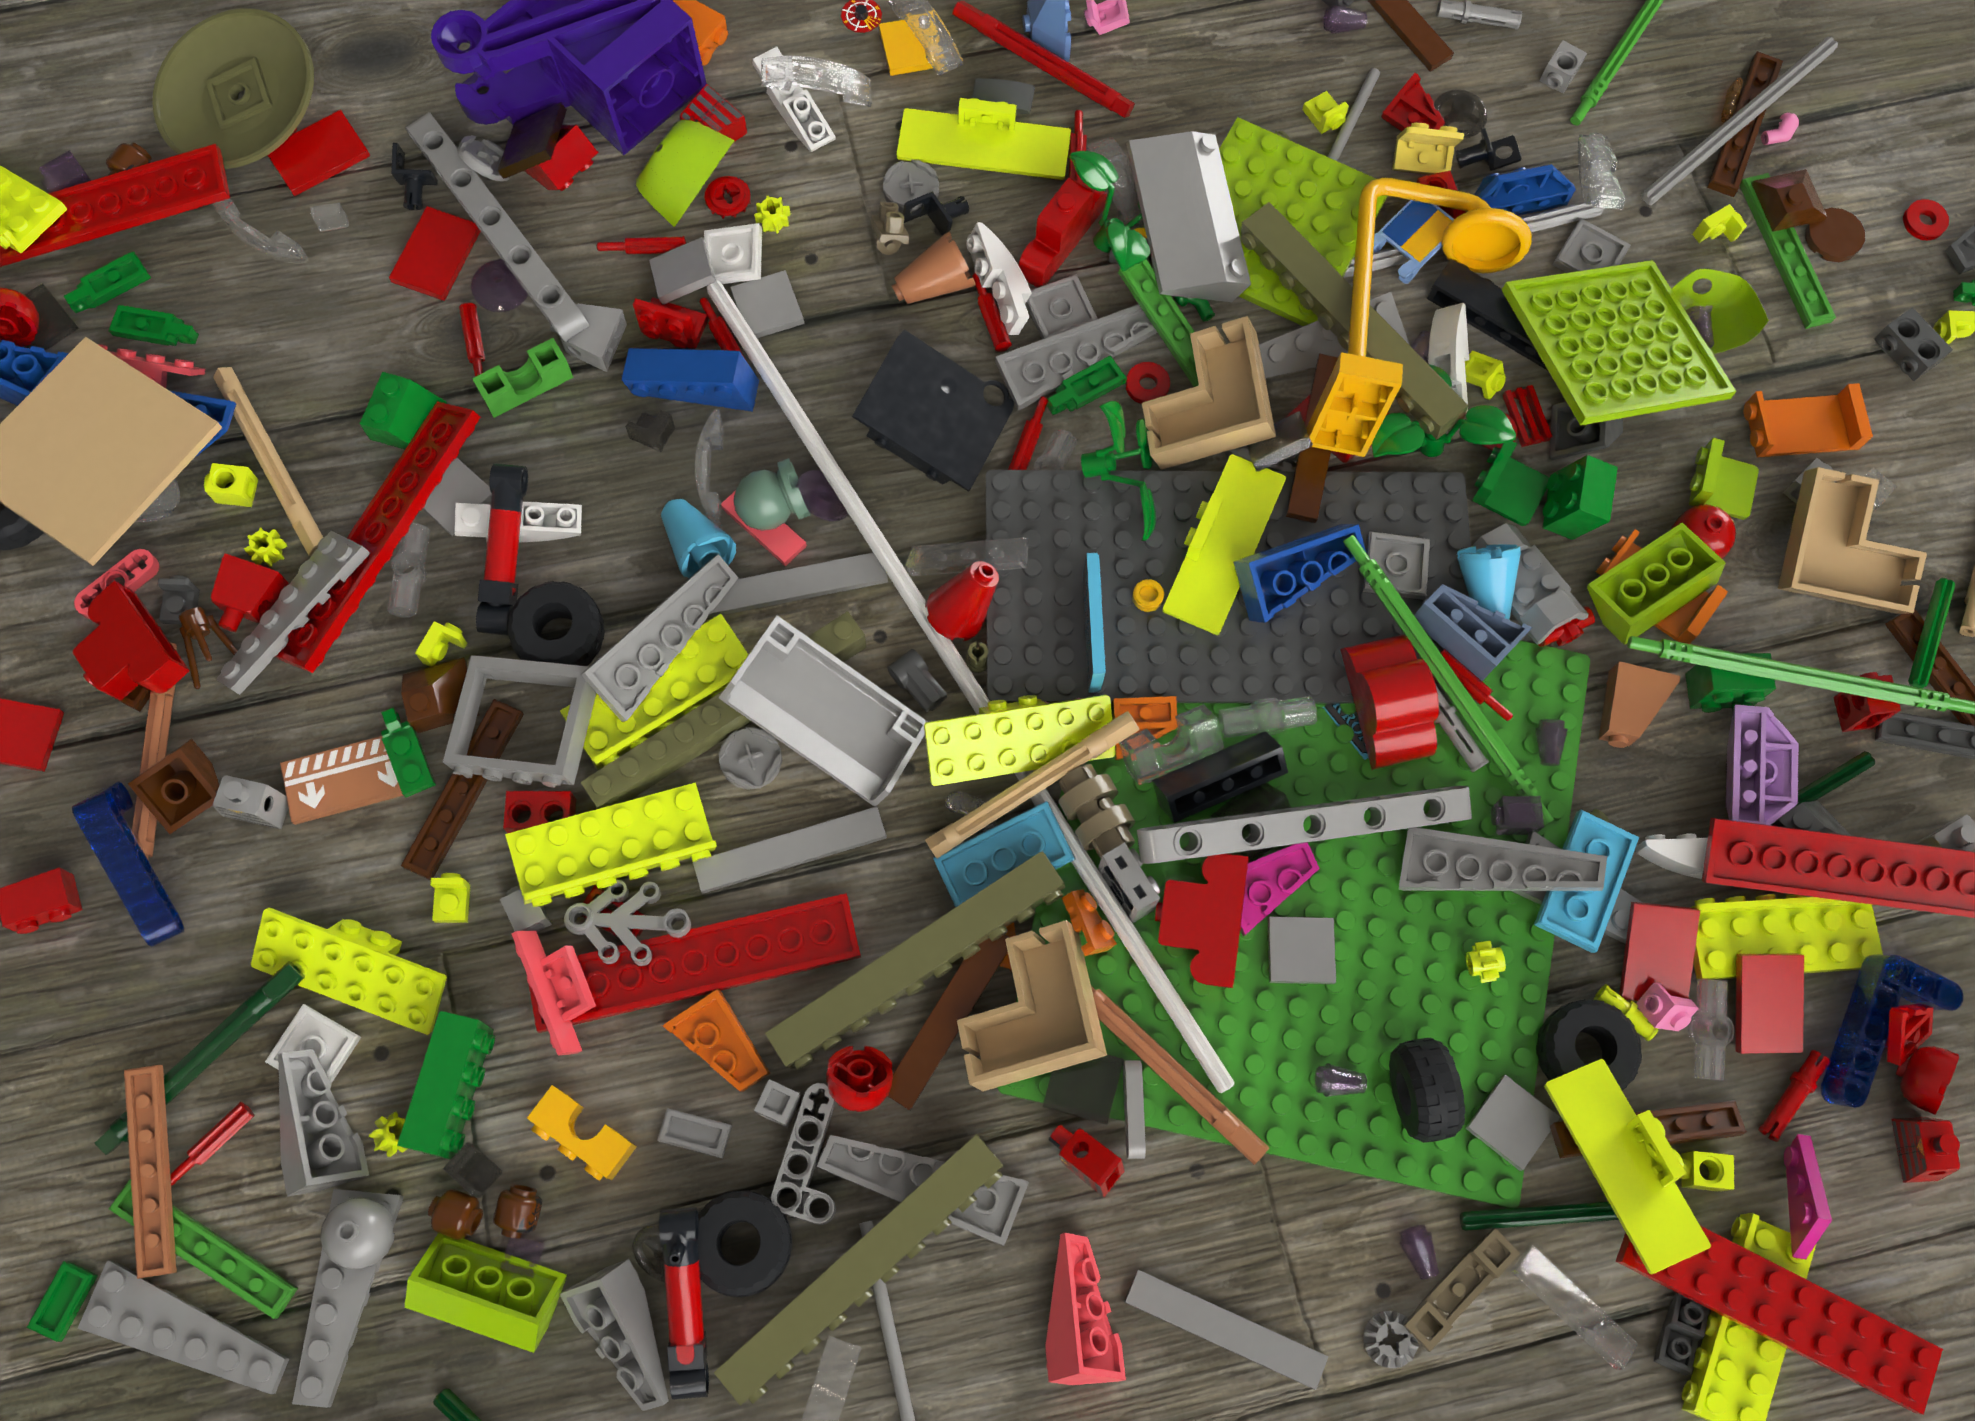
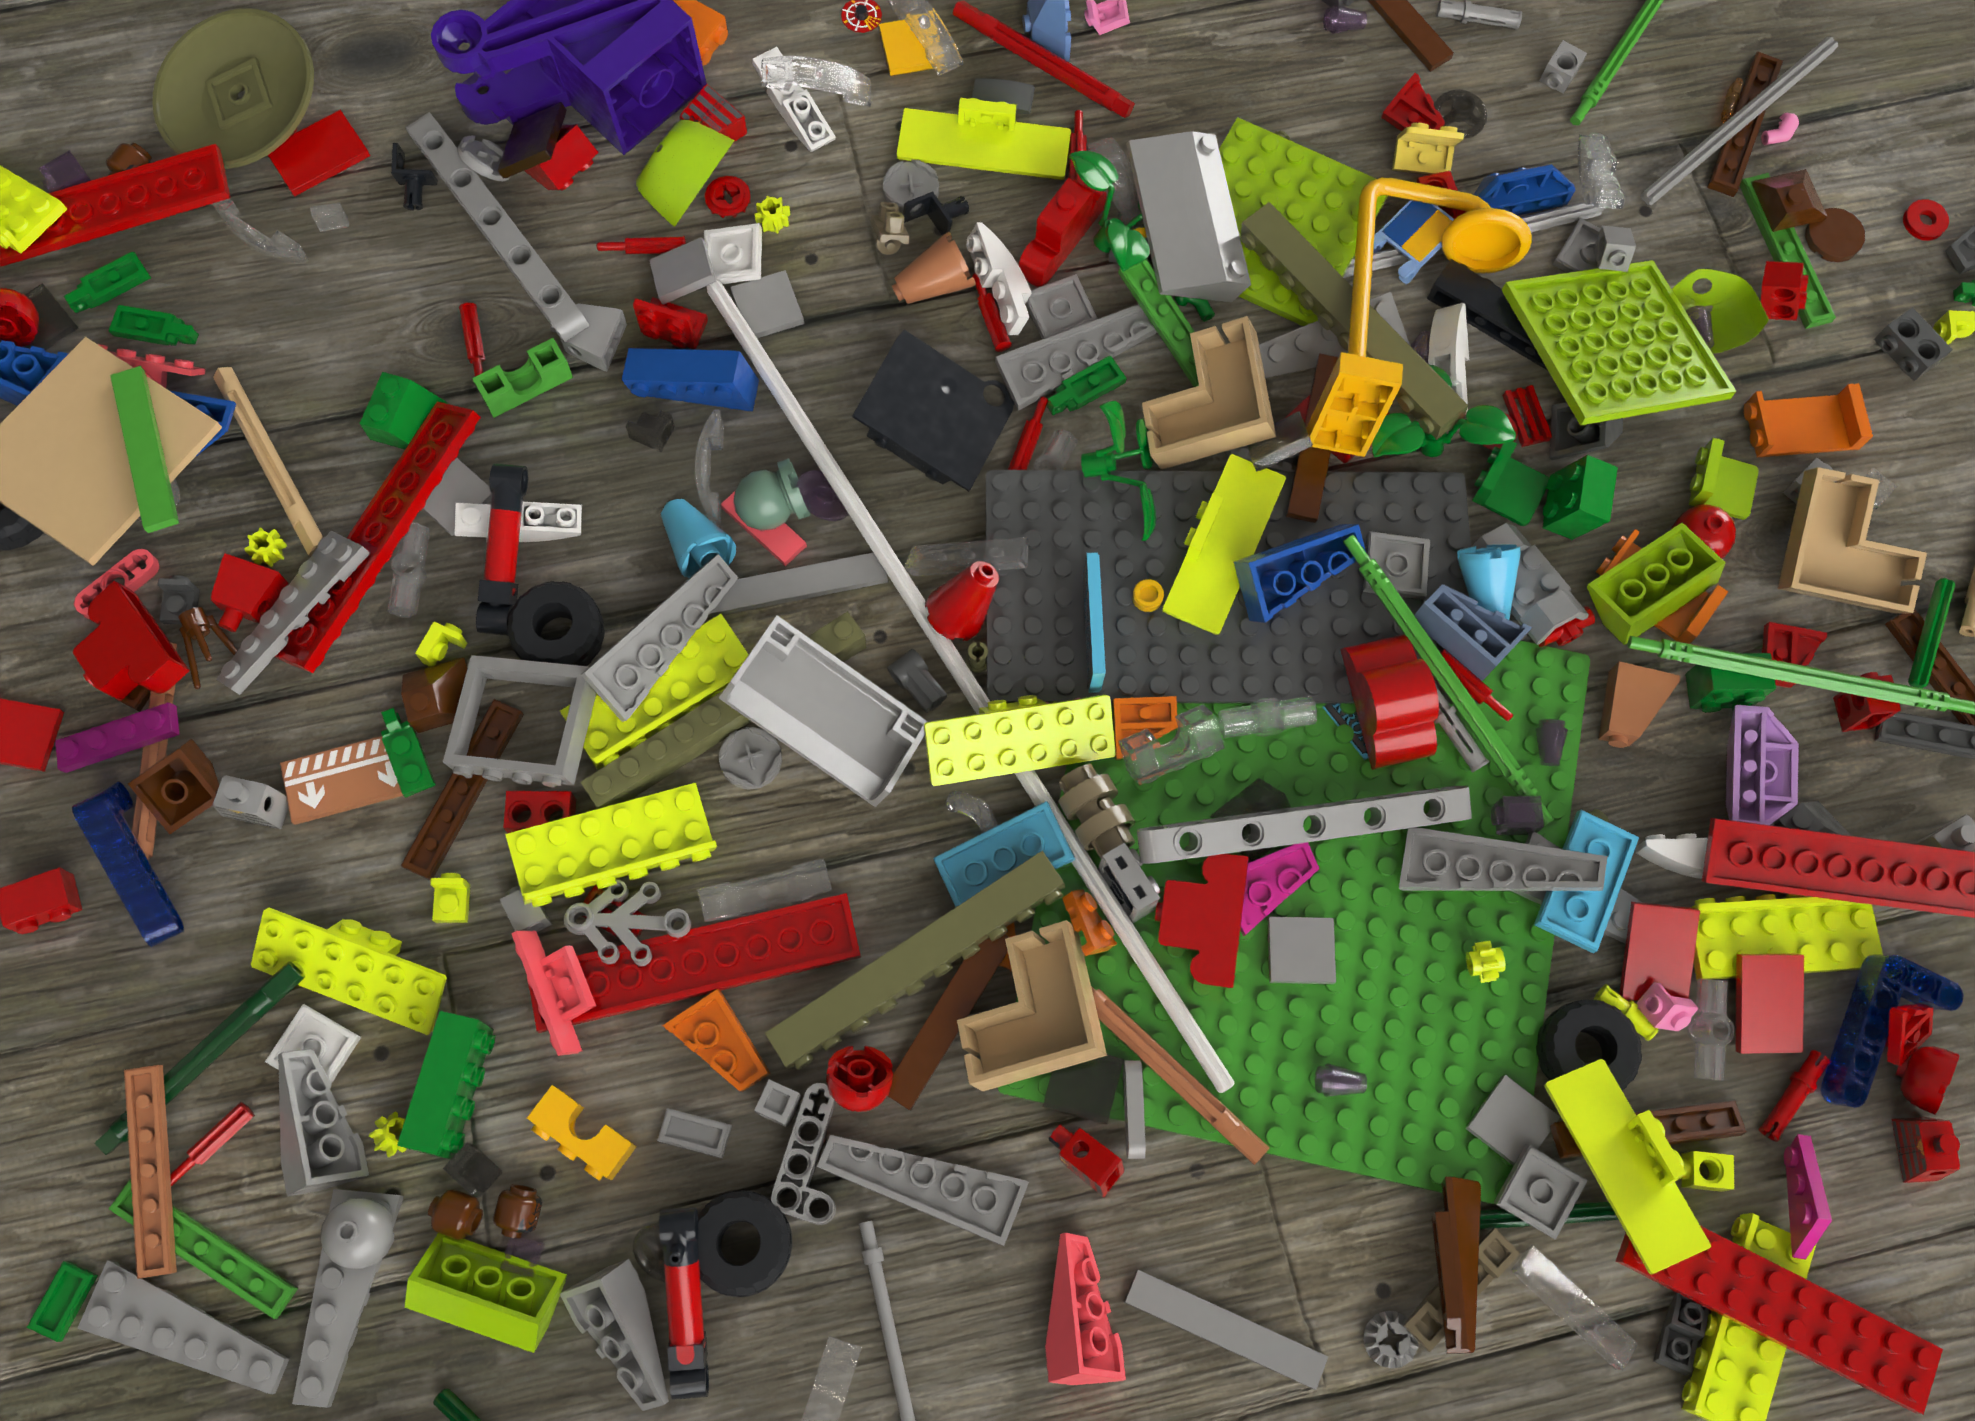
(117, 737): none -> magenta plate
(144, 449): none -> bright green tile
(239, 493): neon yellow brick -> none
(435, 253): red tile -> none
(497, 296): clear purple dish -> none
(719, 328): red axle -> none
(764, 892): none -> clear slope
(789, 850): light grey tile -> none
(857, 1270): olive brick -> none
(1088, 748): tan piece -> none
(1147, 370): red piece -> none
(1220, 776): black brick -> none
(1325, 112): neon yellow bracket -> none
(1354, 114): light grey bar -> none
(1420, 1250): clear purple cone -> none
(1427, 1090): black tyre -> none
(1457, 1261): none -> reddish brown wedge
(1485, 373): neon yellow bracket -> none
(1487, 152): black bracket -> none
(1540, 1191): none -> light grey tile
(1614, 248): none -> light grey brick
(1722, 221): neon yellow bracket -> none
(1784, 290): none -> red brick
(1791, 645): none -> red wing
(1835, 778): dark green axle -> none

